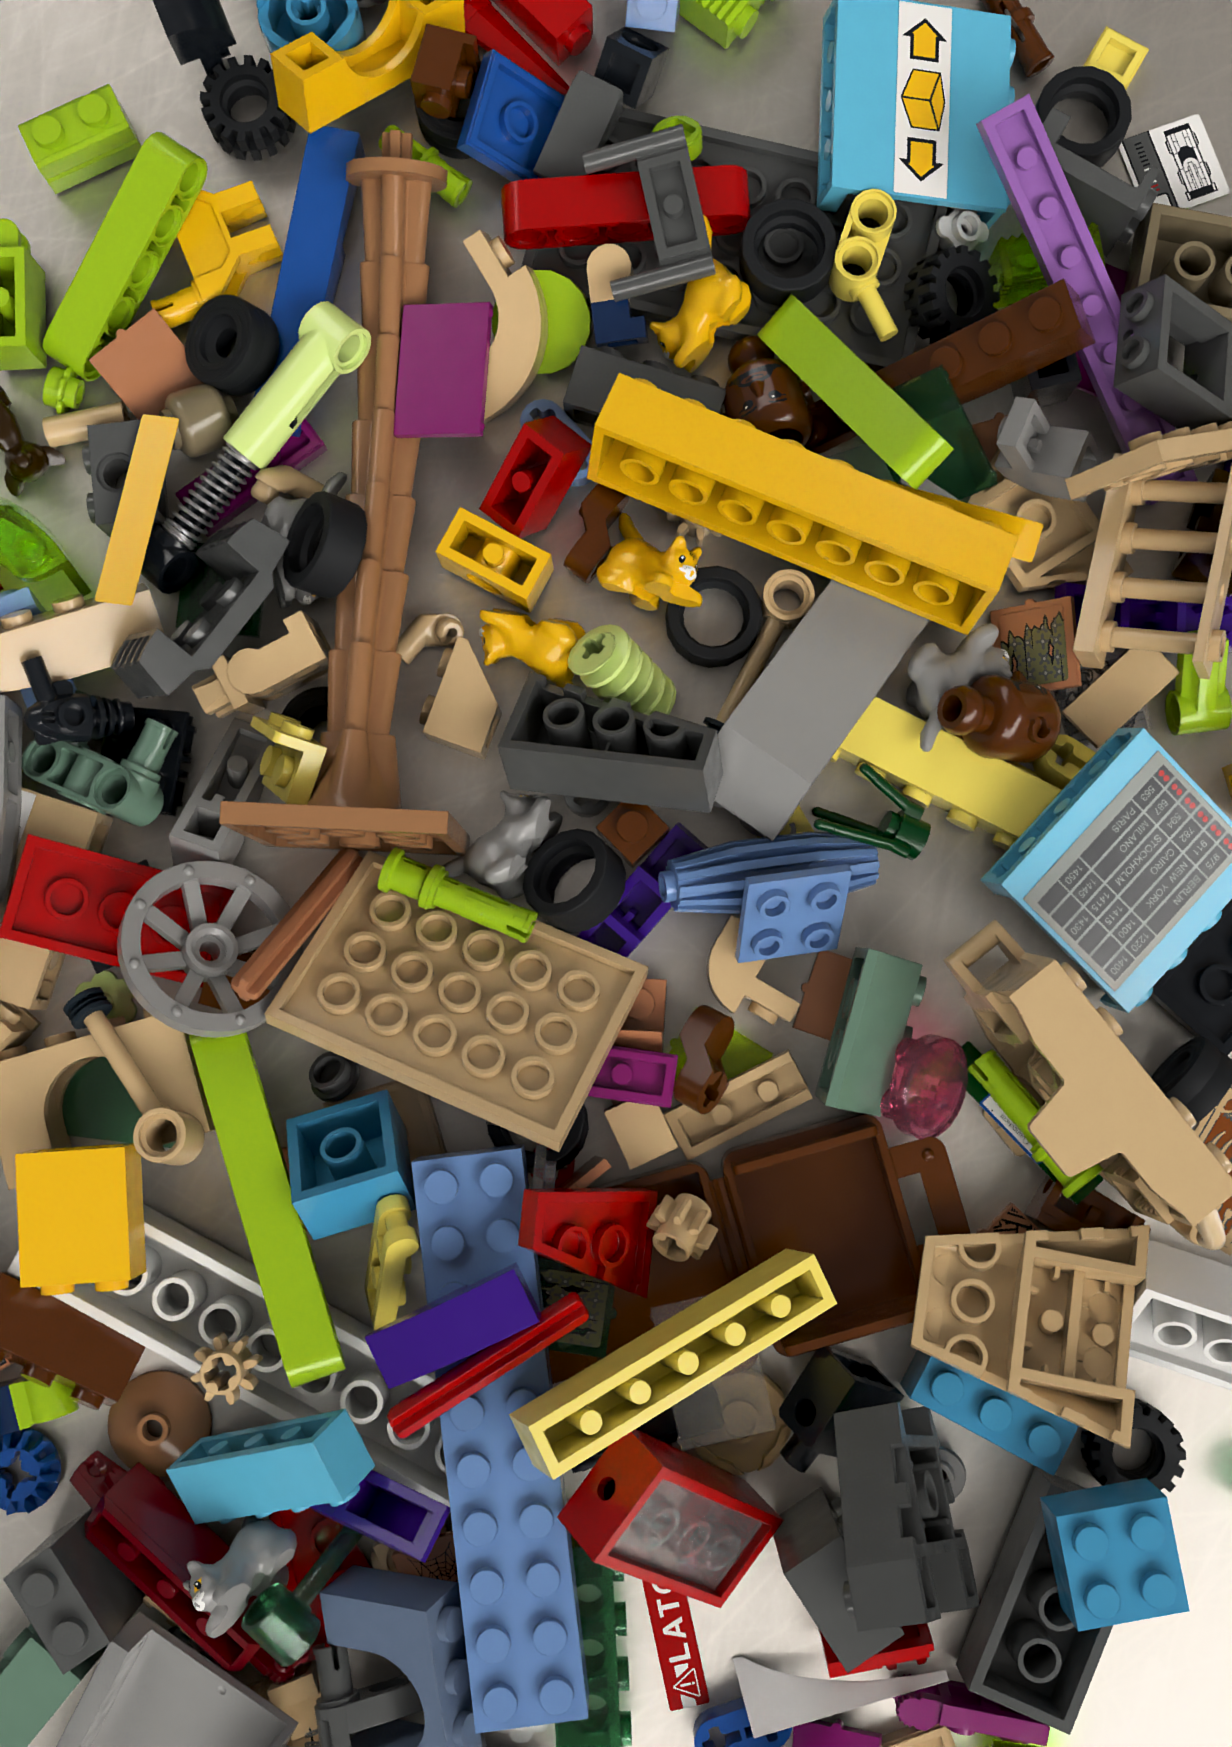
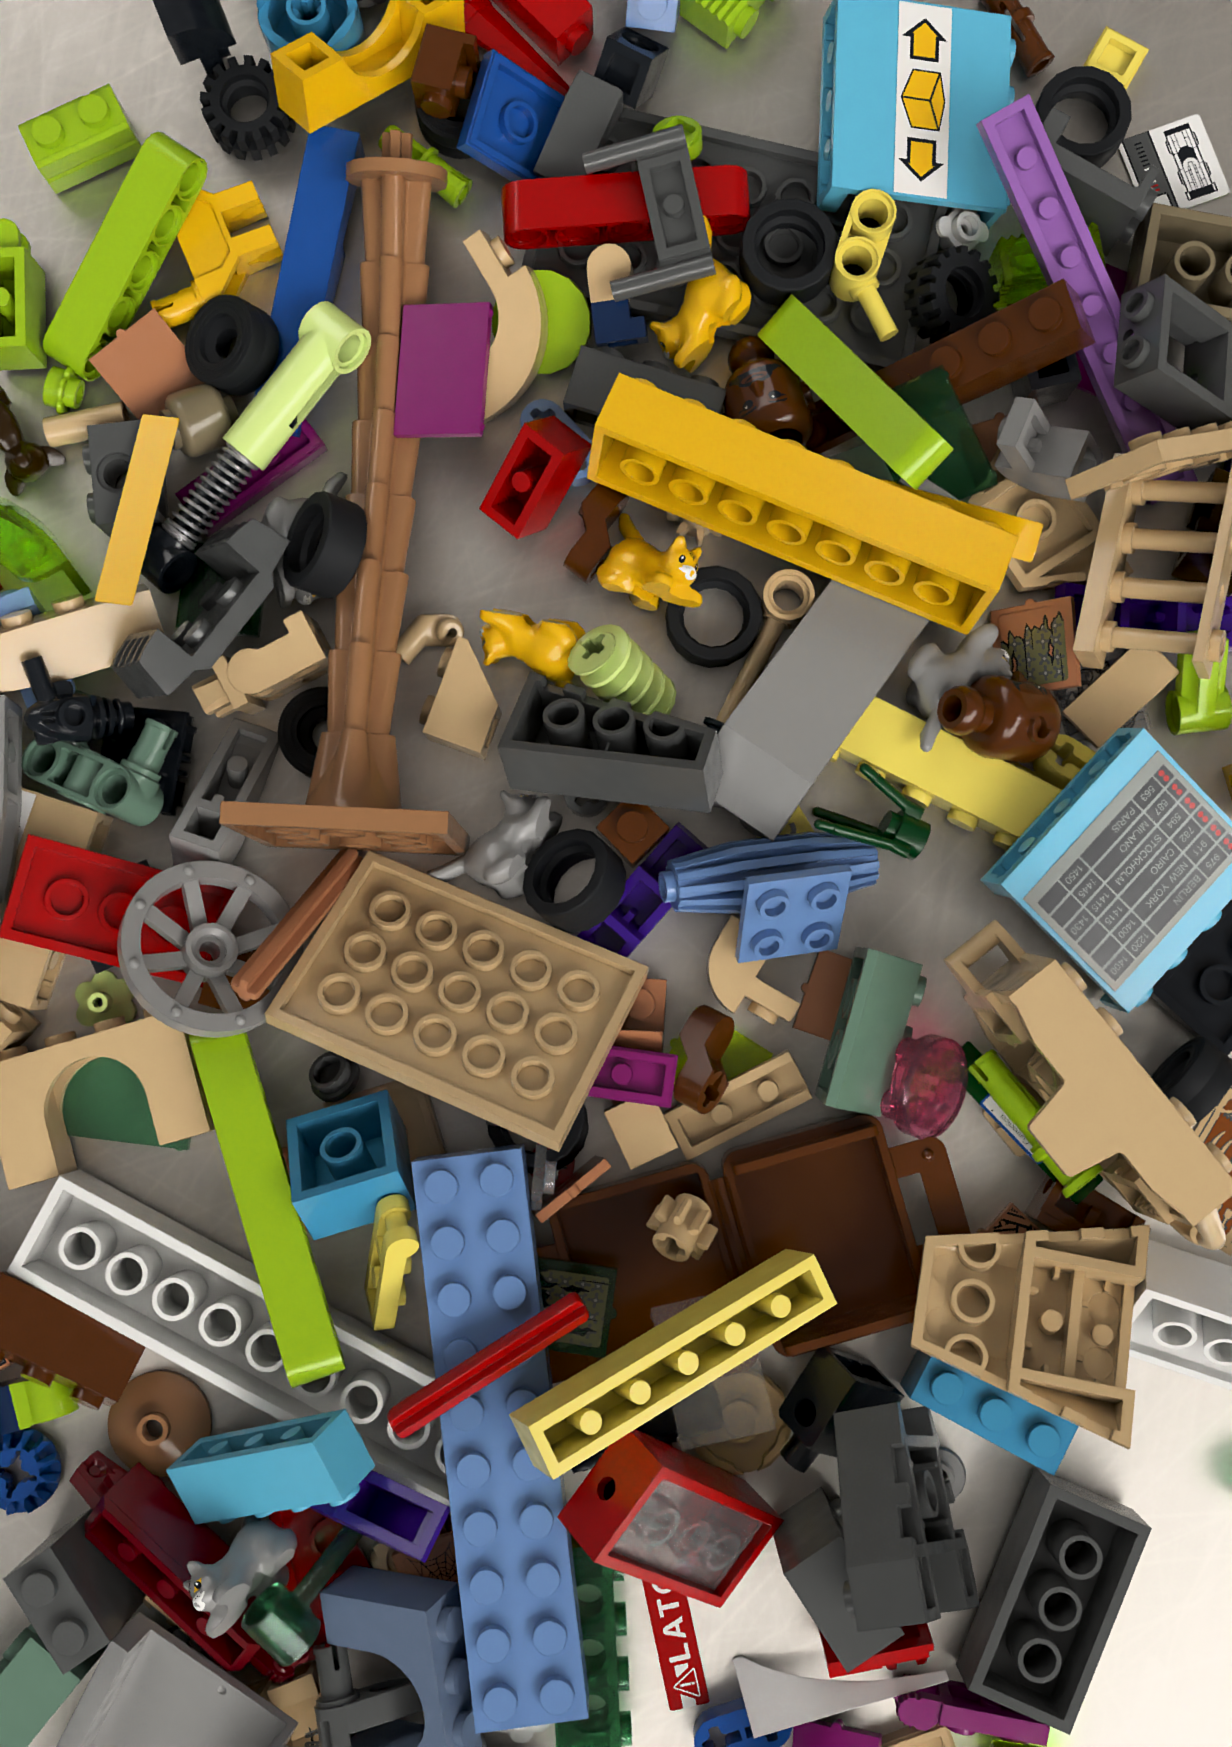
(80, 1217): yellow brick -> none
(90, 1011): tan piece -> none
(221, 1382): tan gear -> none
(285, 480): tan arm -> none
(294, 760): light yellow bracket -> none
(435, 888): lime pin -> none
(454, 1326): dark purple slope -> none
(495, 560): yellow brick -> none
(593, 1232): red wing -> none
(1114, 1554): dark azure brick -> none
(1160, 1465): black tyre -> none

